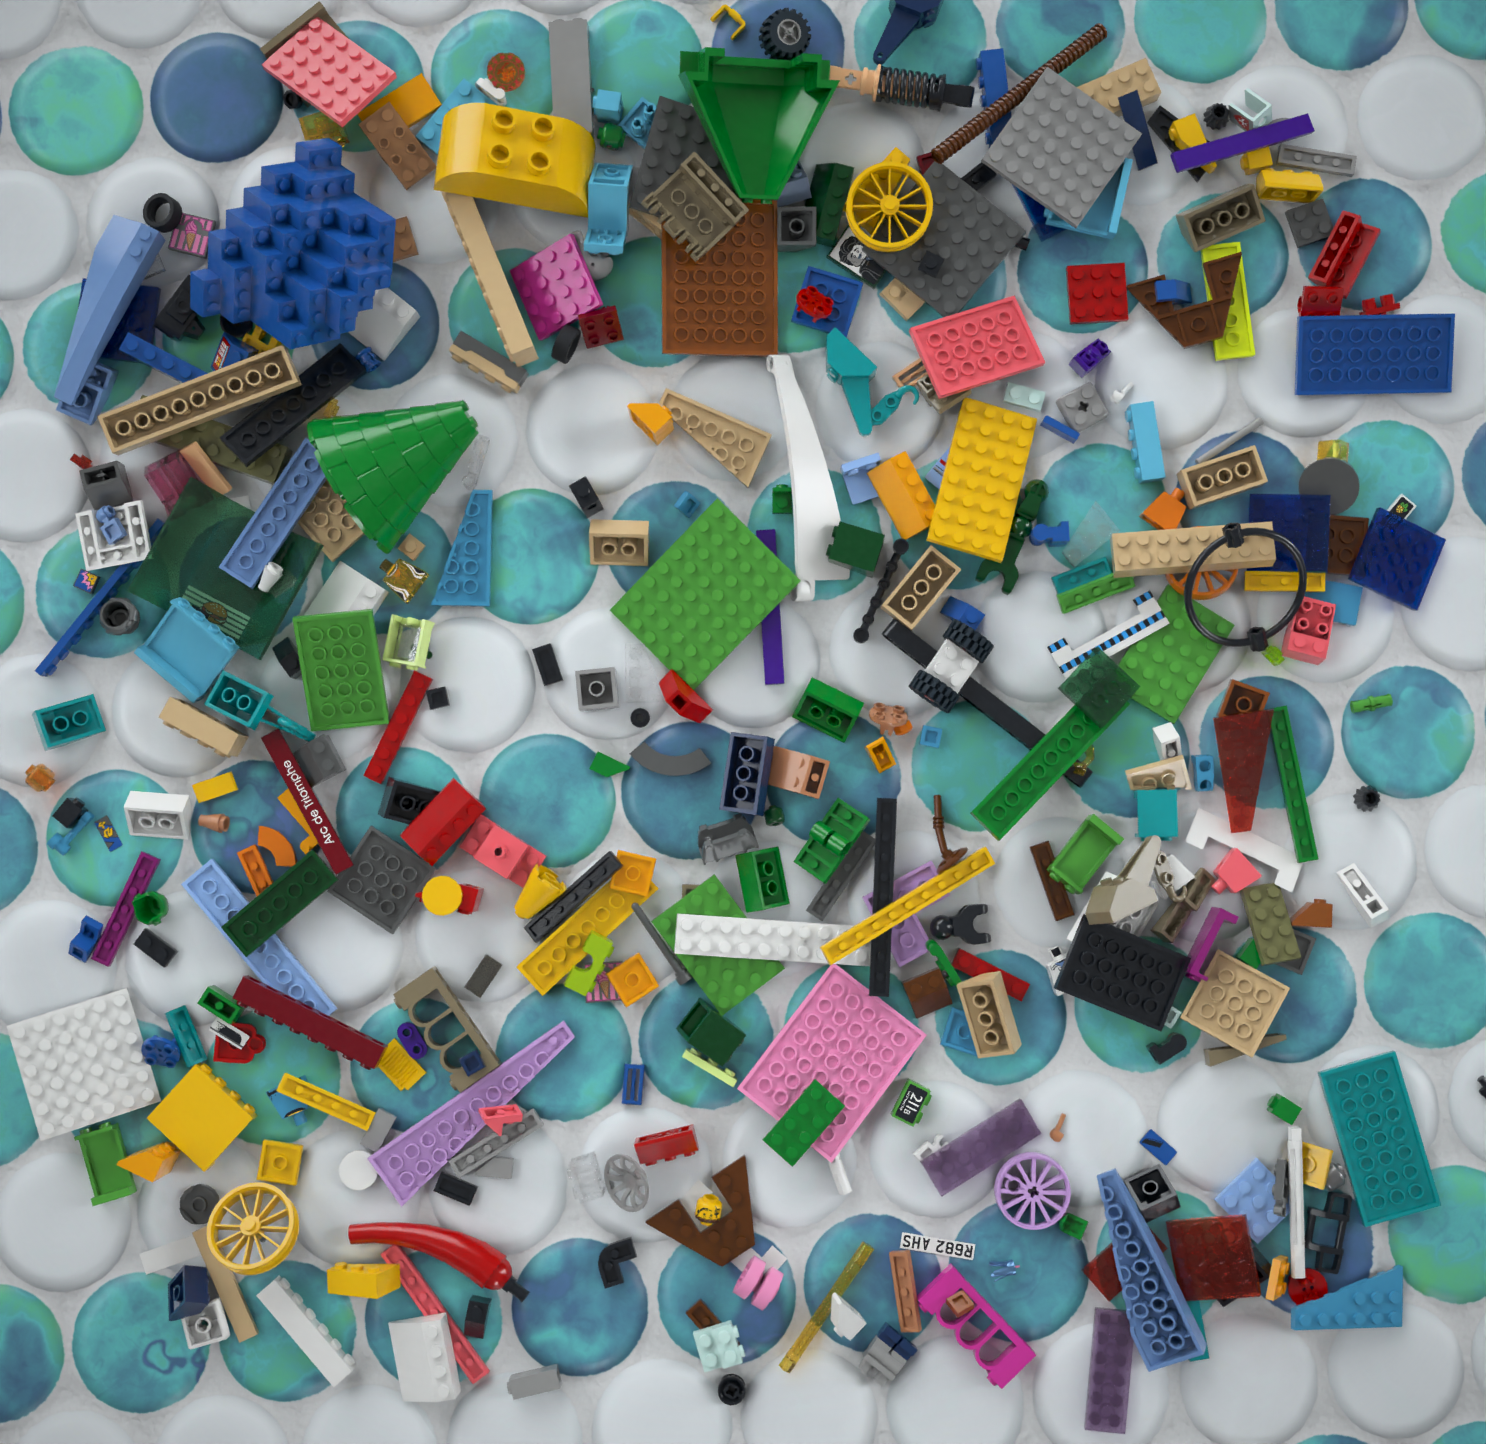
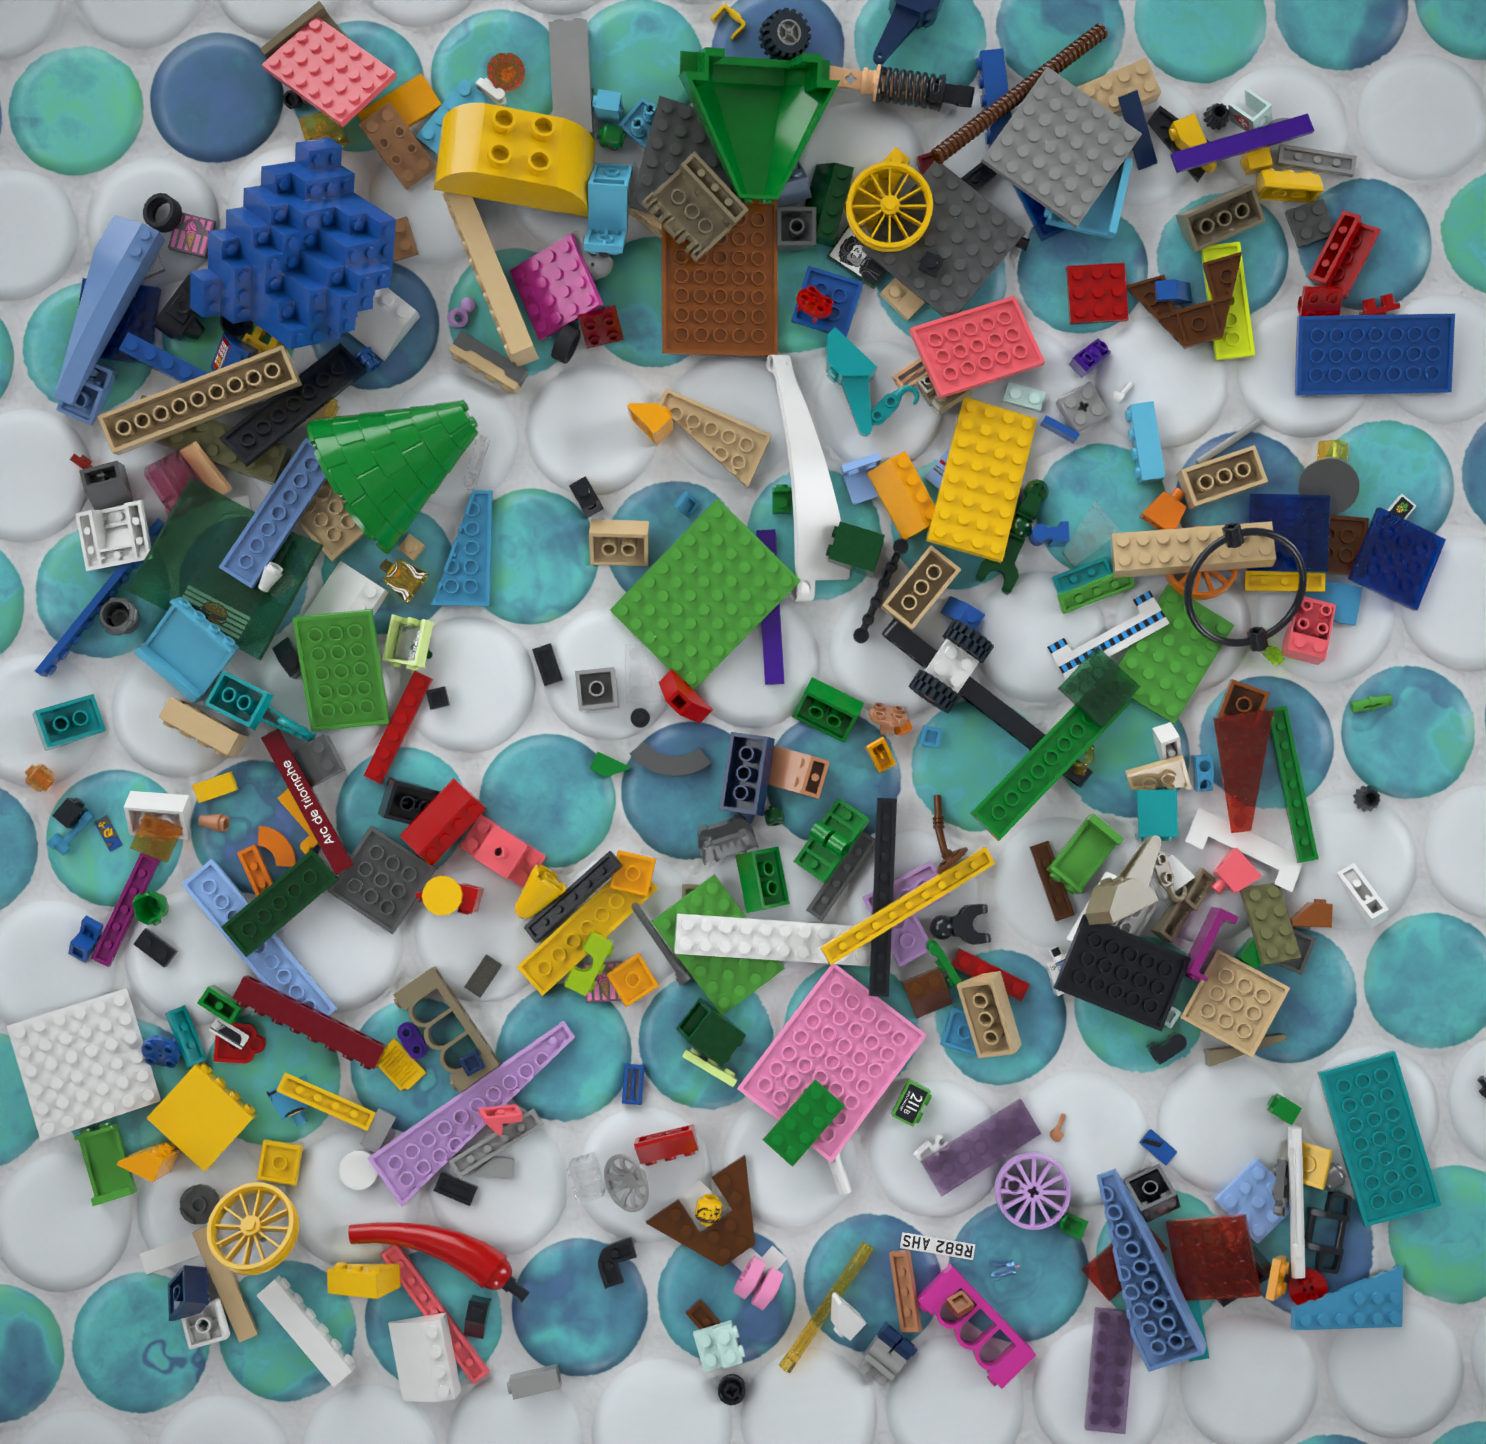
(86, 581): tile -> none
(112, 528): medium blue plate -> none
(156, 837): none -> clear orange slope
(467, 305): none -> lavender plate

